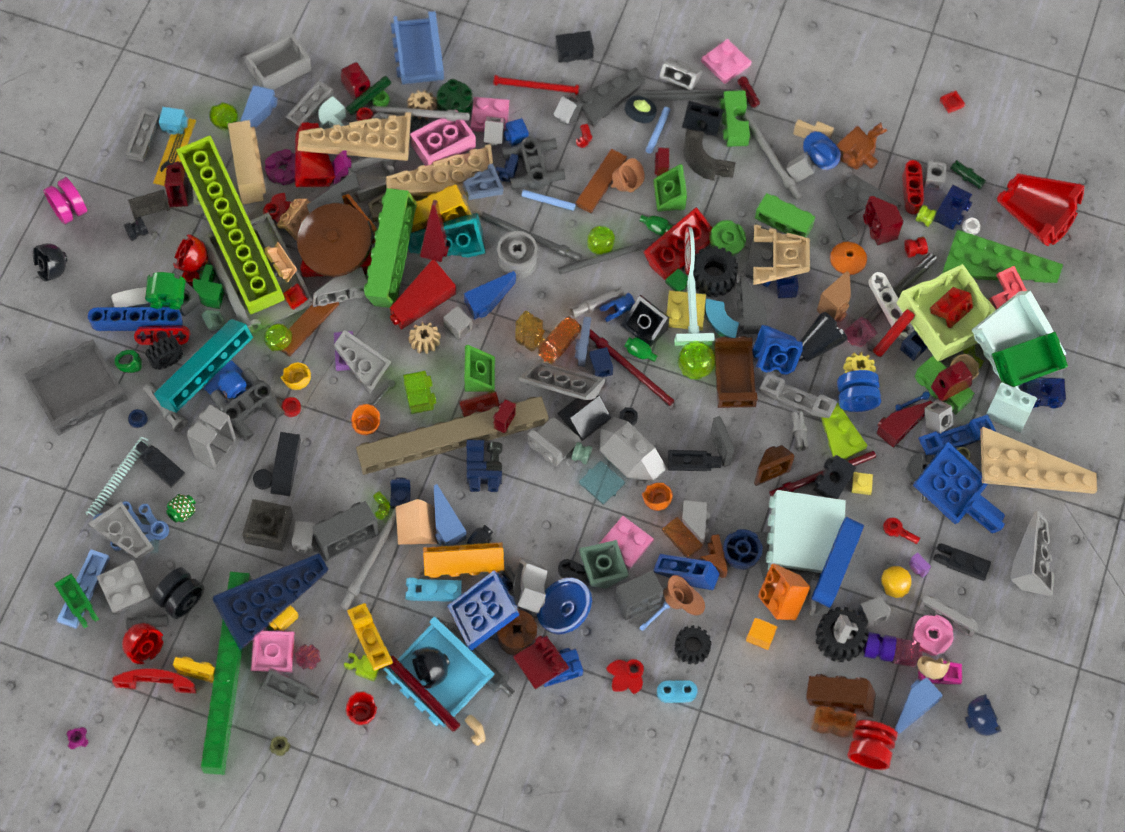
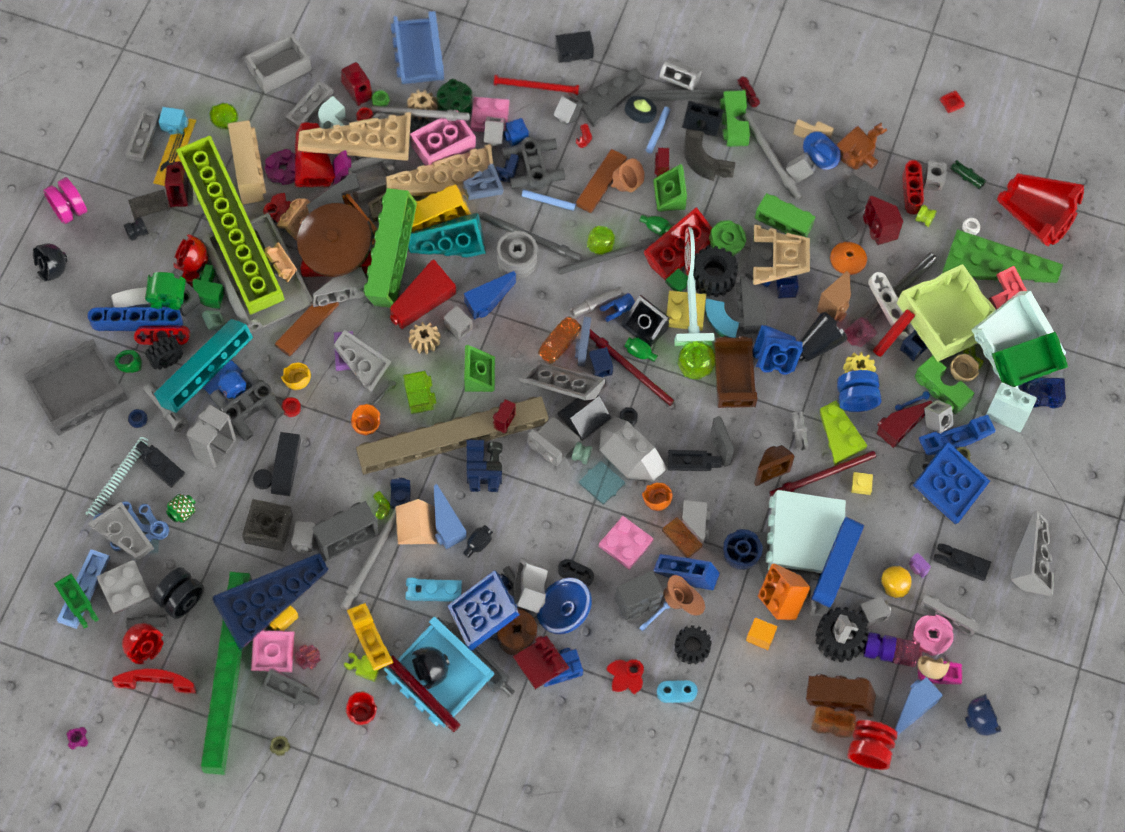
(201, 671): yellow plate -> none
(259, 105): medium blue slope -> none
(277, 337): clear neon green hair -> none
(295, 296): red tile -> none
(368, 95): dark green axle -> none
(435, 237): dark red slope -> none
(463, 559): light orange brick -> none
(477, 728): tan arm -> none
(479, 403): clear red slope -> none
(529, 331): clear yellow brick -> none
(603, 564): sand green slope -> none
(716, 555): dark orange slope -> none
(726, 61): bright pink plate -> none
(797, 399): light grey slope -> none
(843, 471): black brick -> none
(894, 527): red plate -> none
(915, 247): red wheel -> none
(953, 306): red bracket -> none
(955, 198): clear blue brick -> none
(955, 378): dark red torso -> none
(985, 513): blue panel -> none
(1020, 465): tan wing -> none

